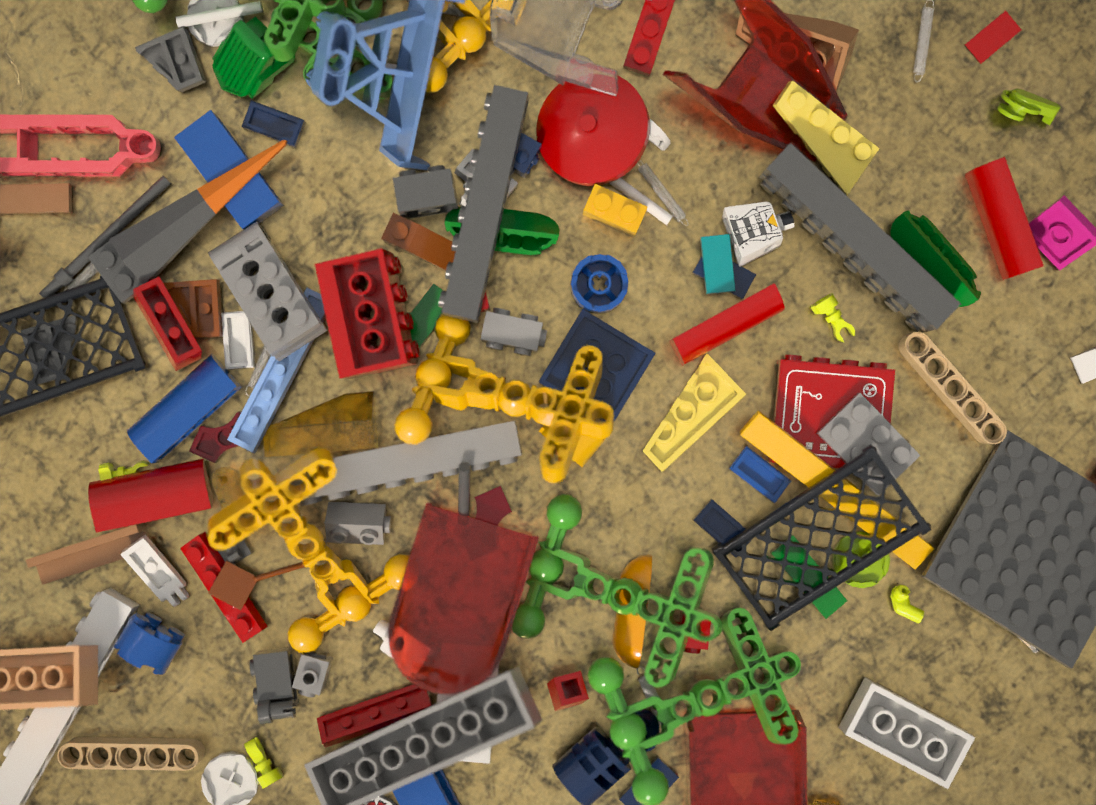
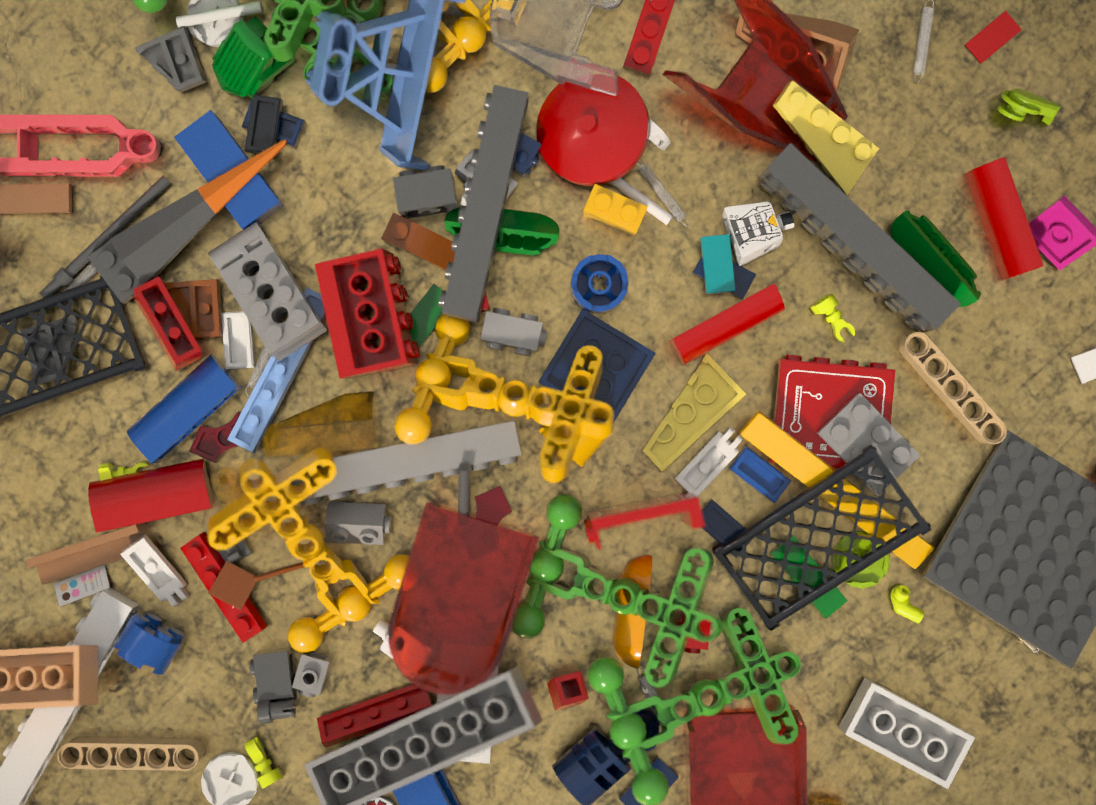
(81, 585): none -> white sticker
(263, 123): none -> black tile
(683, 503): none -> red panel
(709, 462): none -> white hinge

